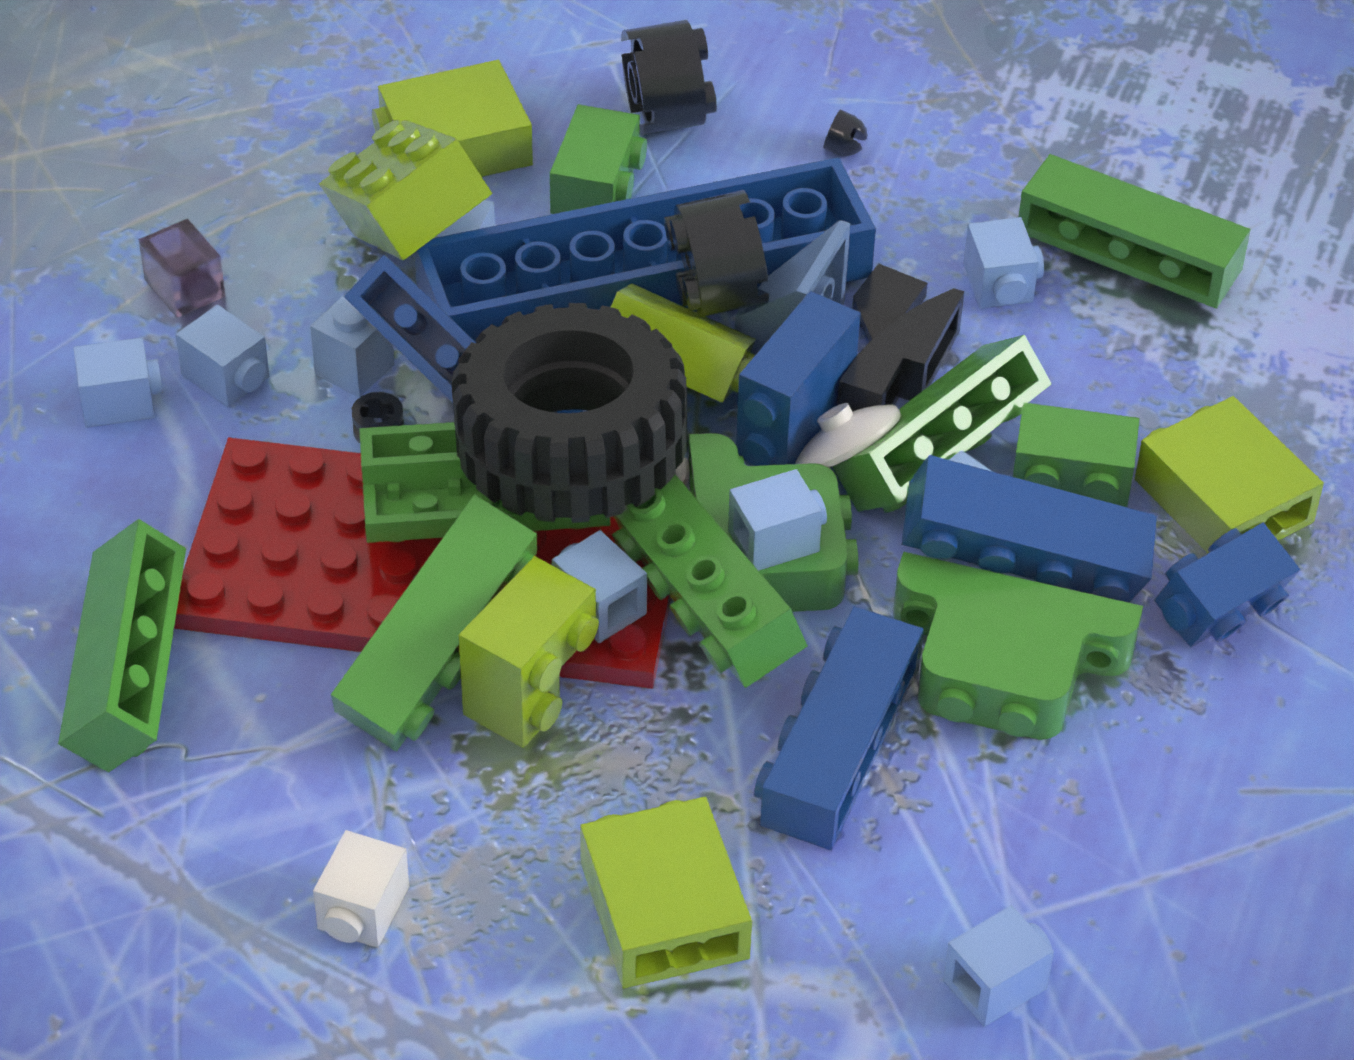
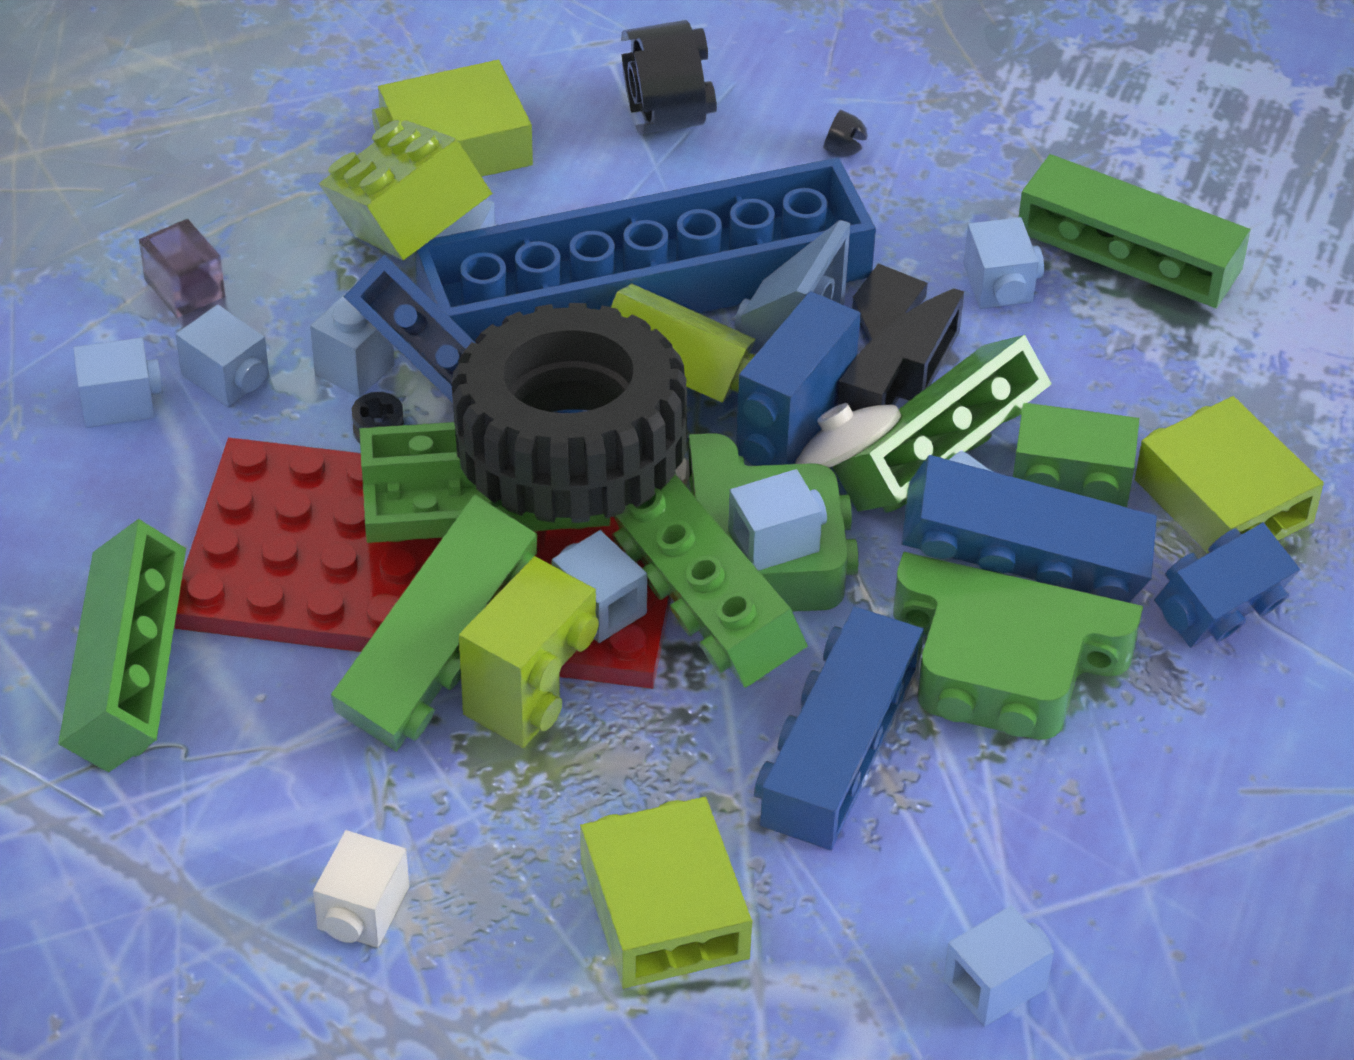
(596, 159): bright green brick -> none
(718, 253): black brick -> none

